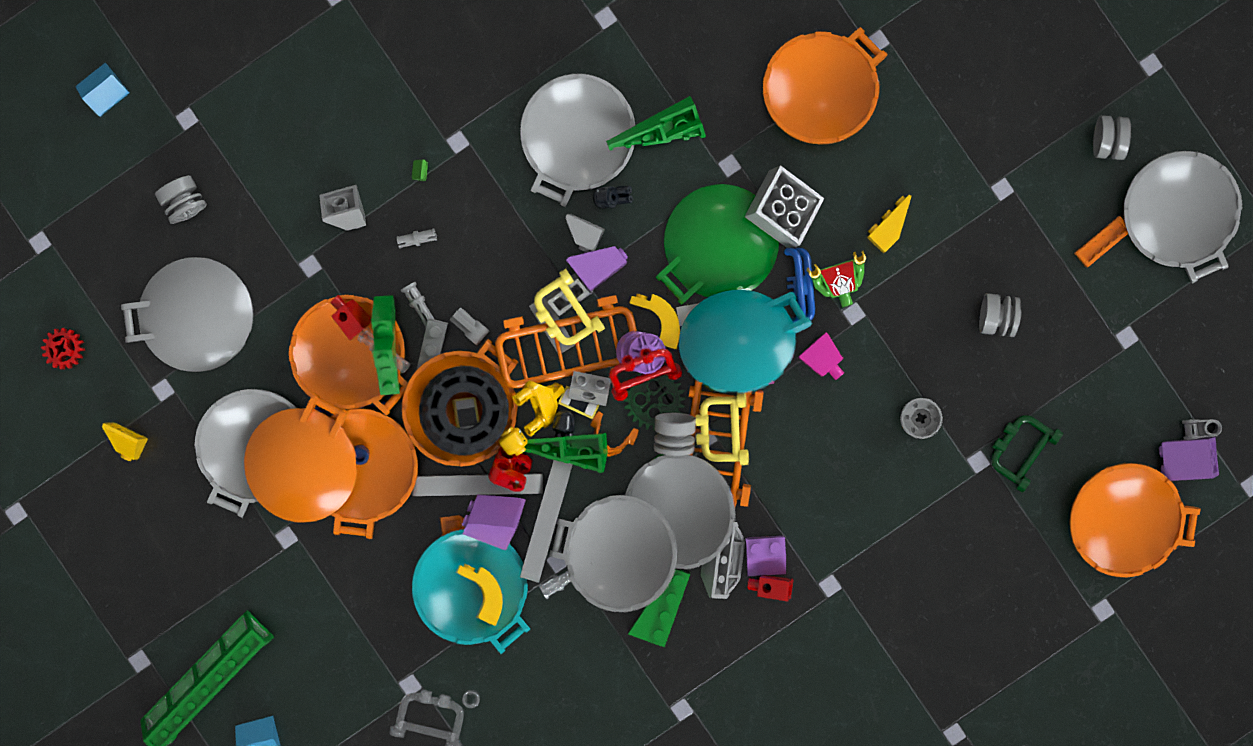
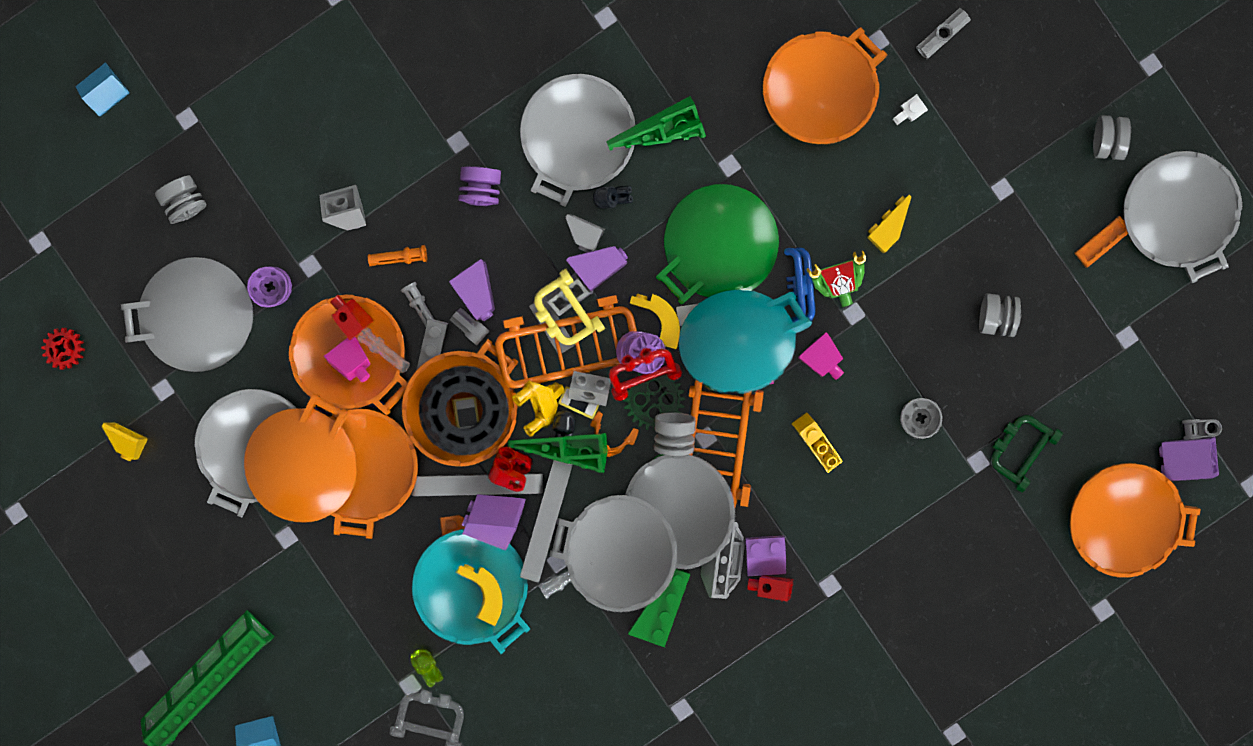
(260, 292): none -> medium lavender wheel
(349, 360): none -> dark pink torso
(362, 454): dark blue tile -> none
(385, 344): green arch -> none
(406, 255): none -> orange pin
(416, 238): light grey pin -> none
(419, 170): bright green slope -> none
(425, 665): none -> clear neon green piece
(465, 698): clear bush -> none
(475, 290): none -> medium lavender slope
(479, 185): none -> medium lavender wheel
(513, 441): yellow head -> none
(703, 438): light yellow bar -> none
(784, 207): light grey slope -> none
(817, 442): none -> yellow slope
(911, 109): none -> white plate
(935, 41): none -> light grey piece

